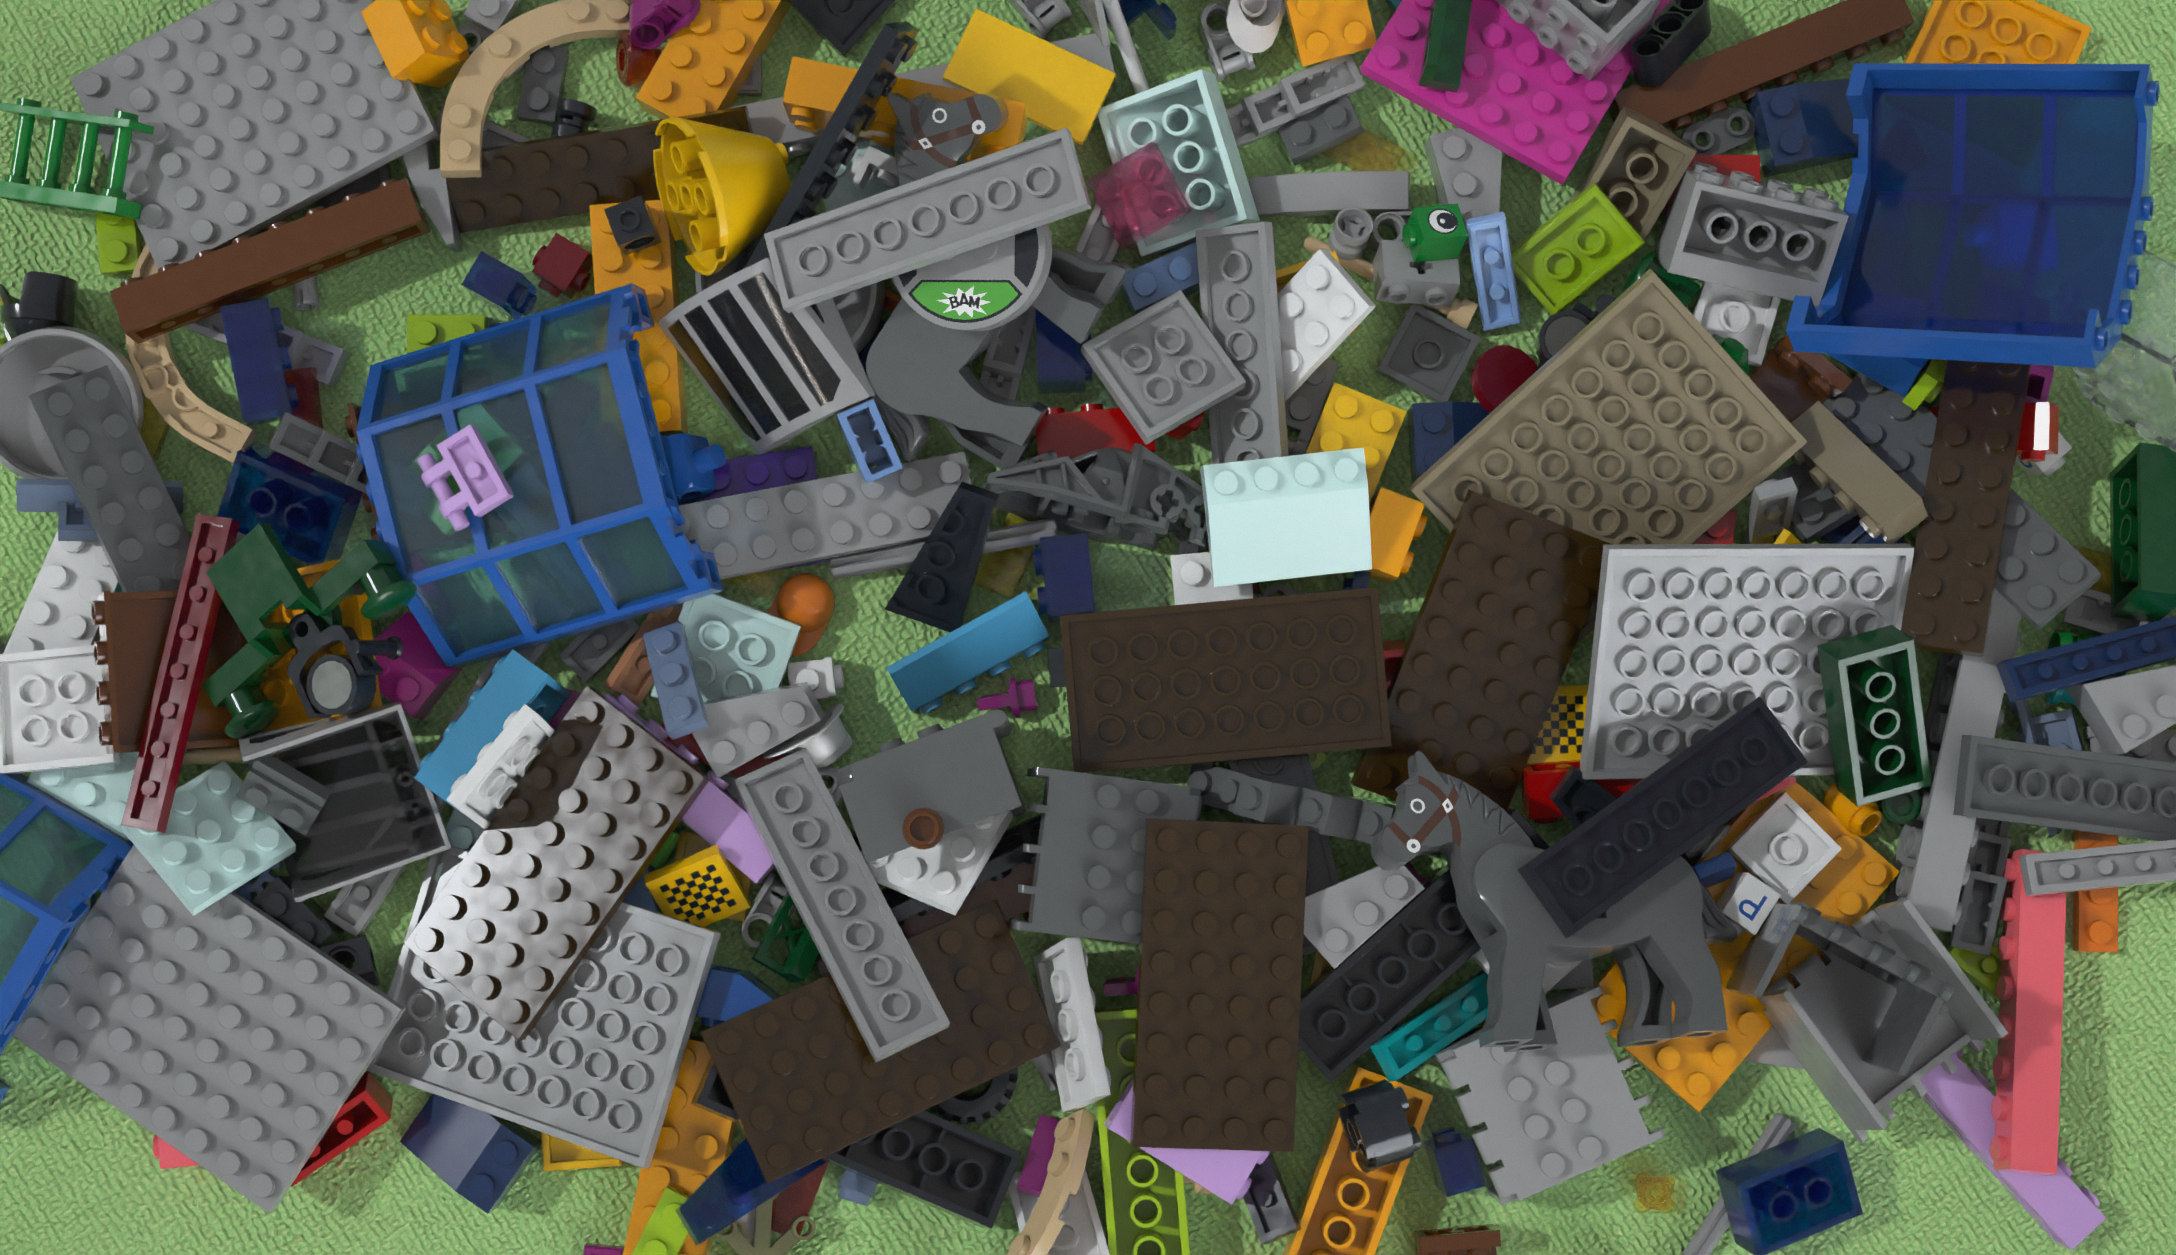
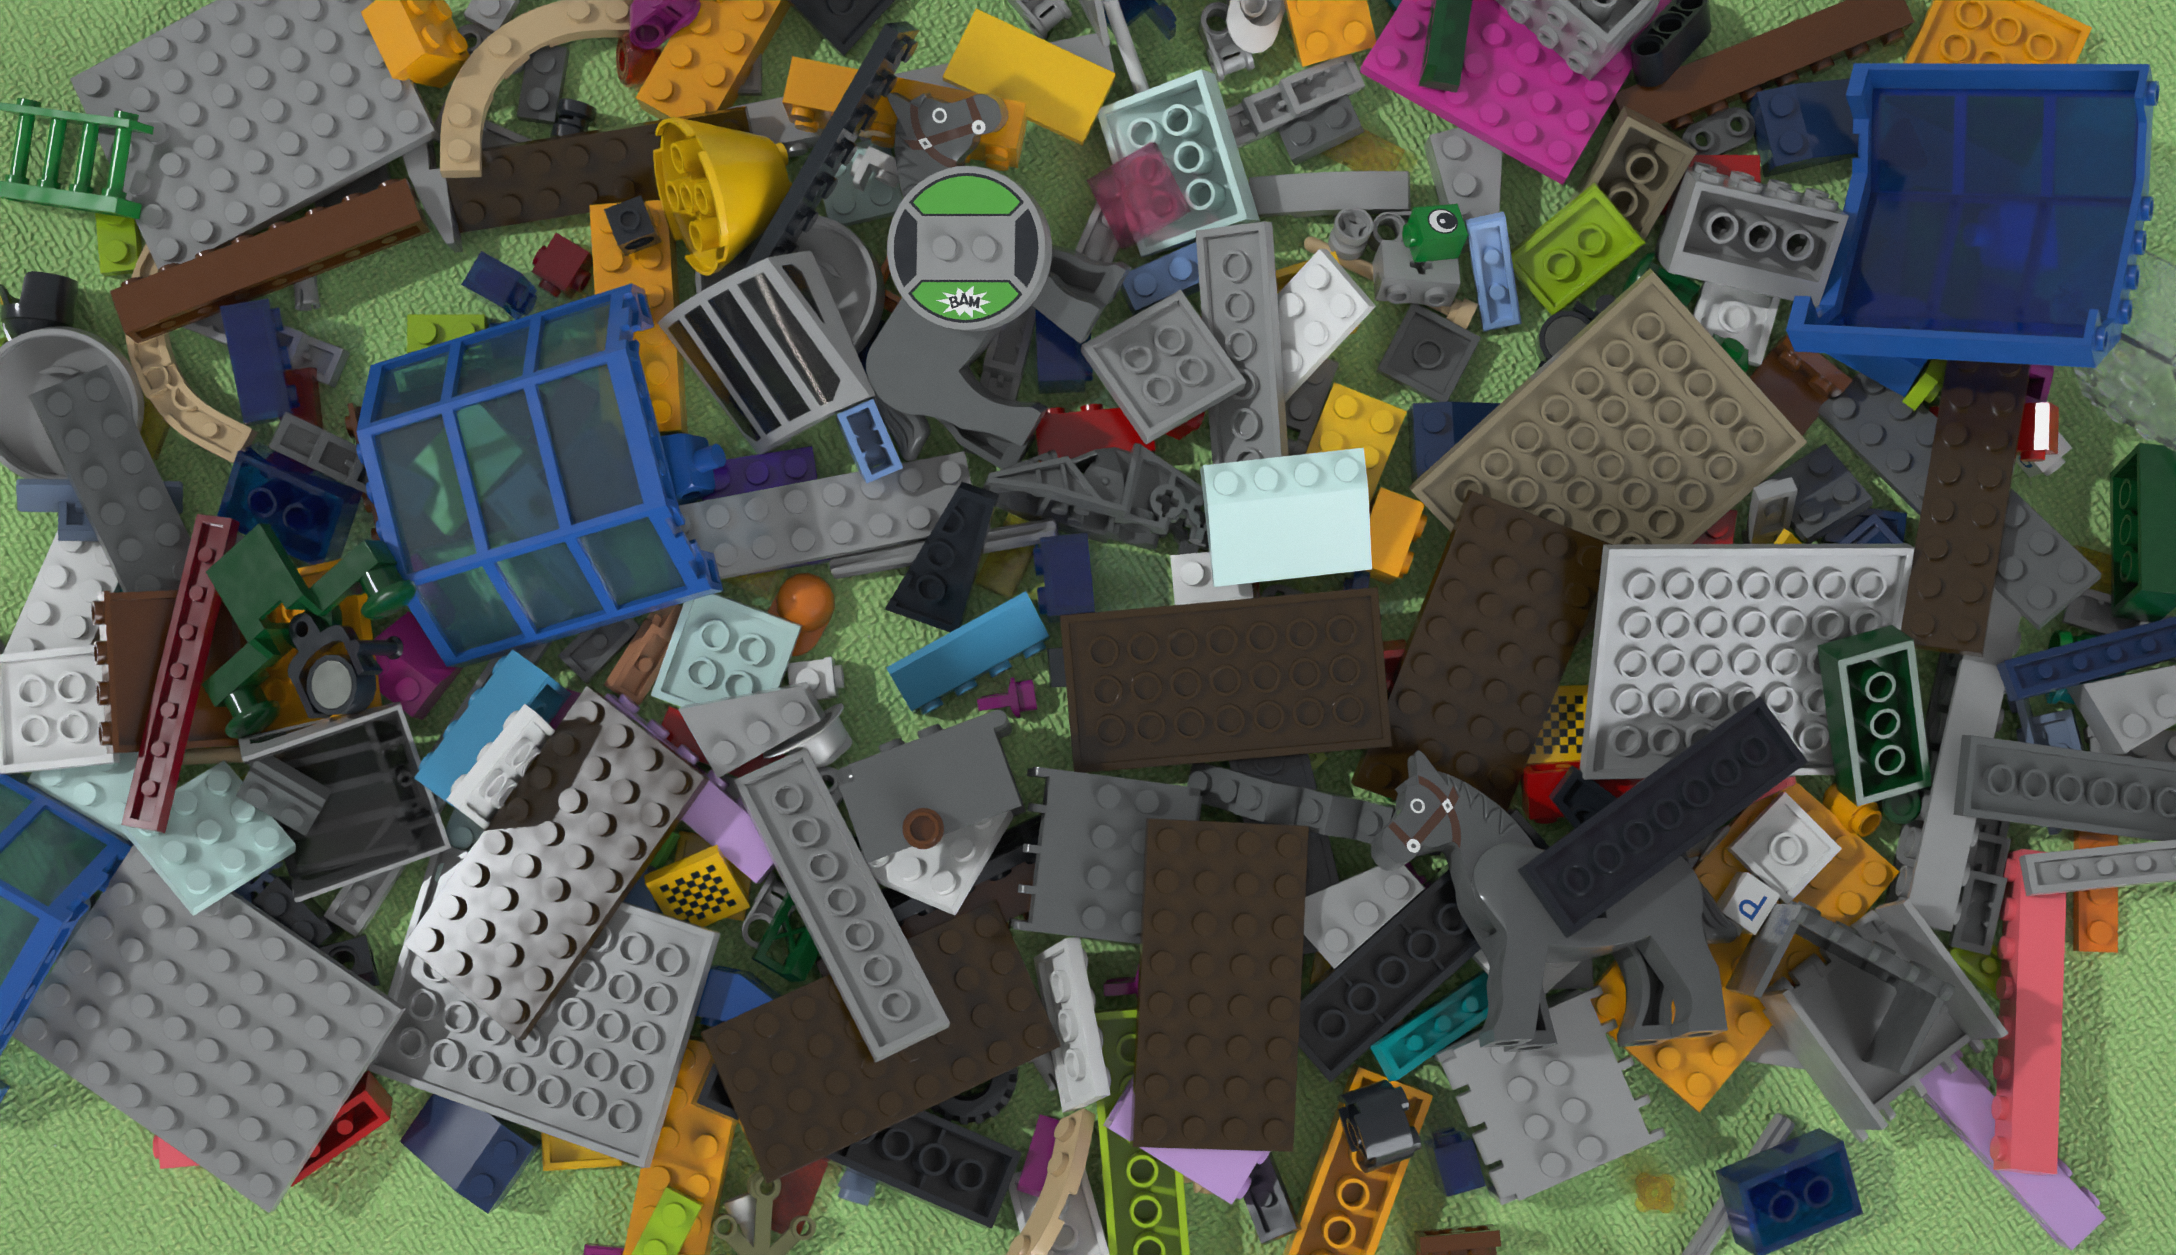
(475, 472): lavender plate -> none
(675, 680): sand blue plate -> none
(731, 1193): clear blue wing -> none
(927, 220): light grey plate -> none
(1500, 374): dark red tile -> none
(1715, 869): blue tile -> none
(1856, 476): dark tan brick -> none

